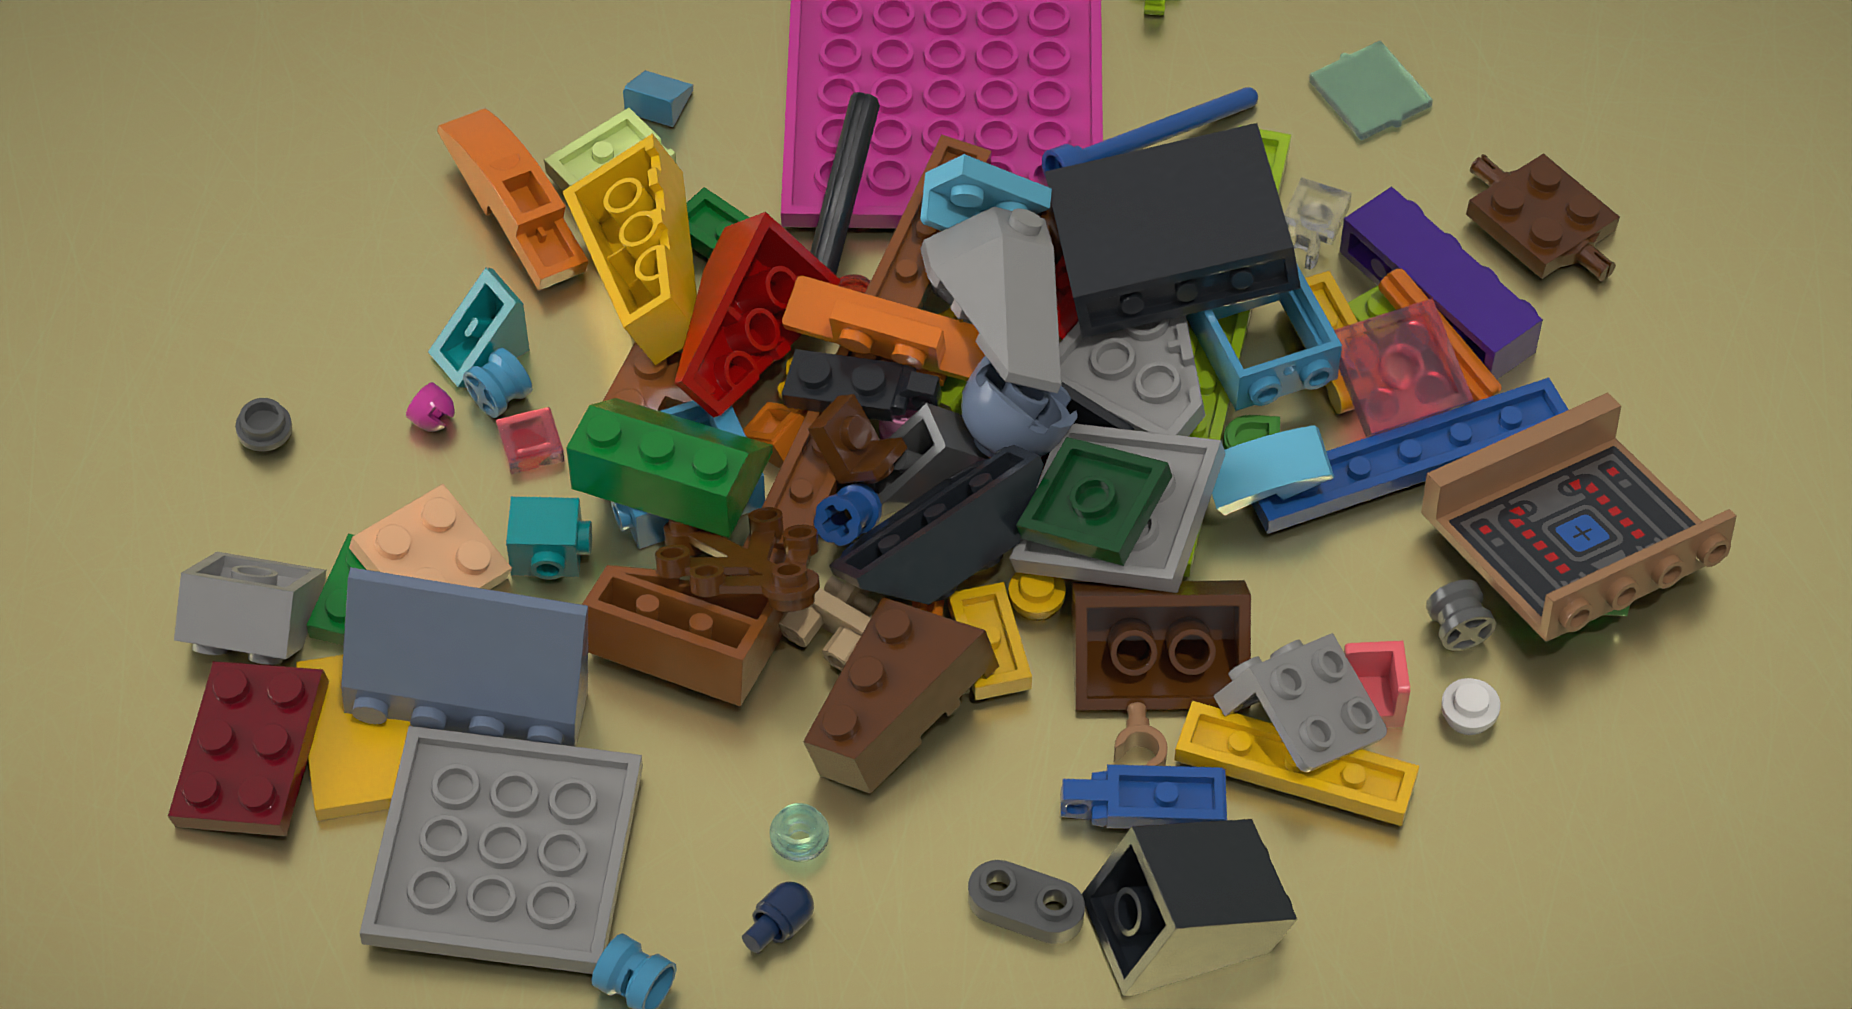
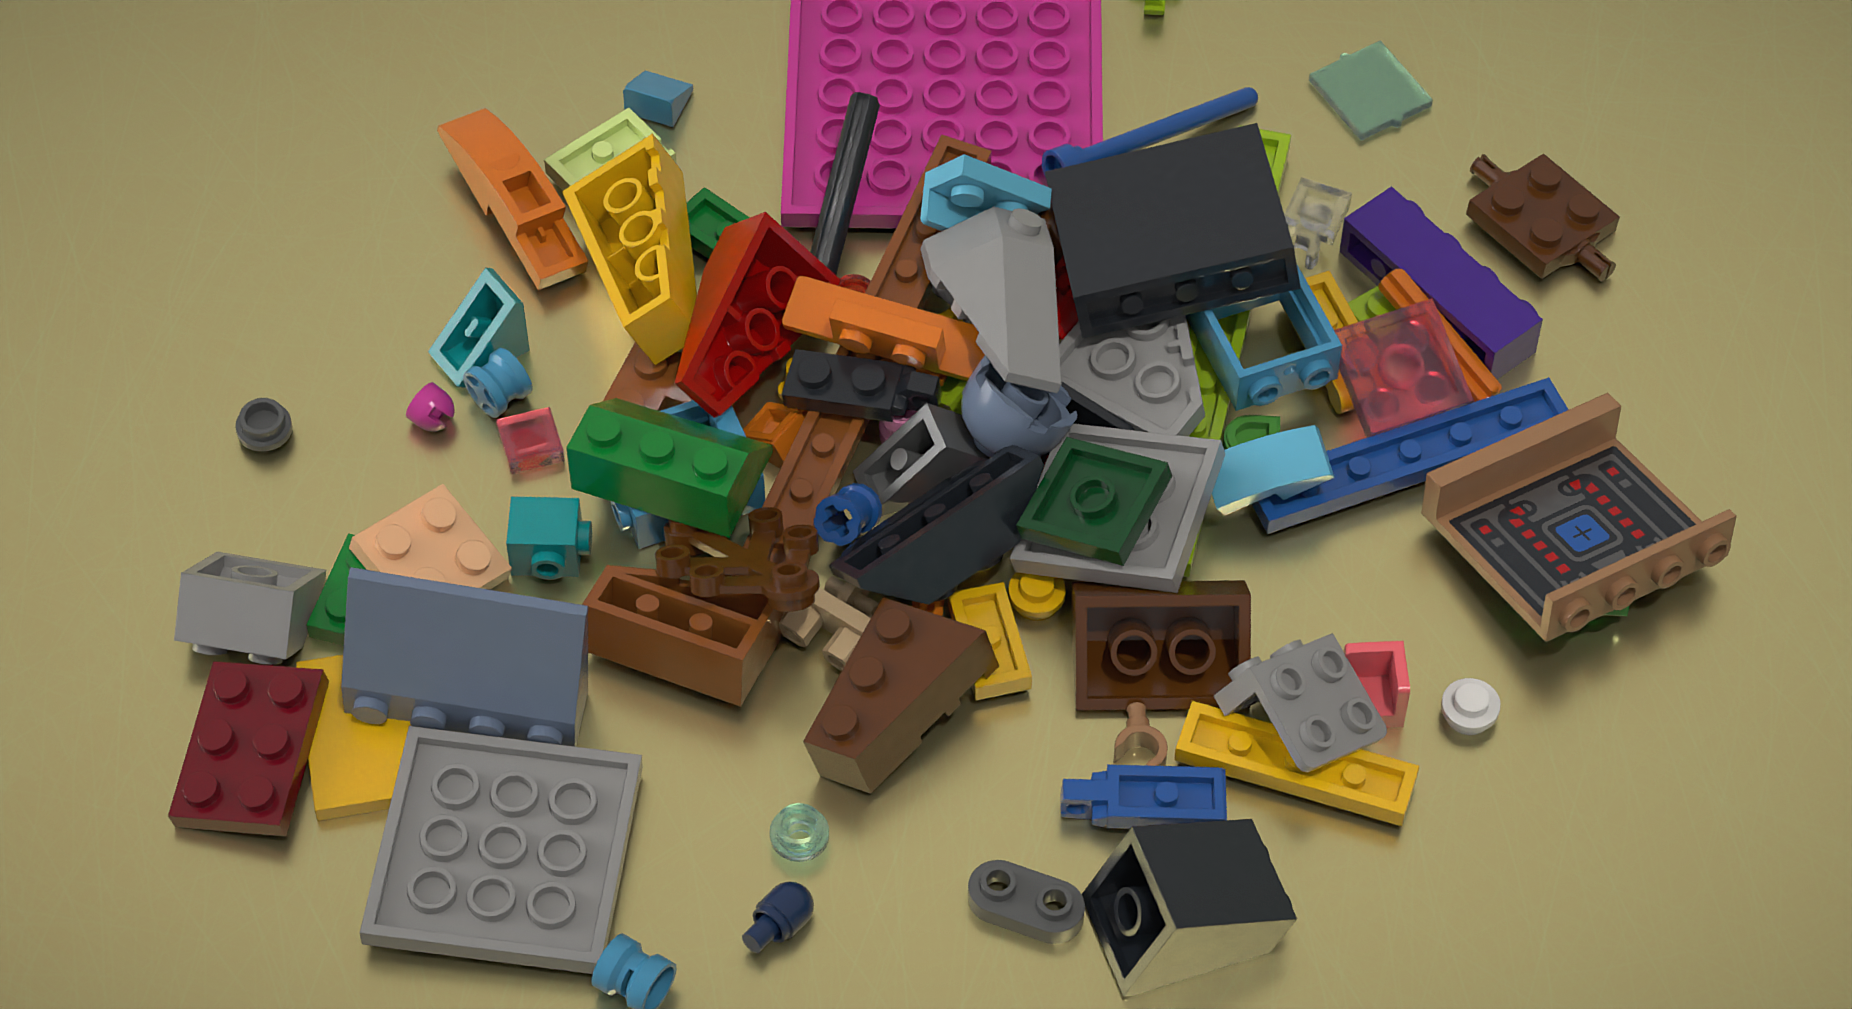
(852, 444): reddish brown bracket -> none
(1461, 615): dark grey wheel -> none

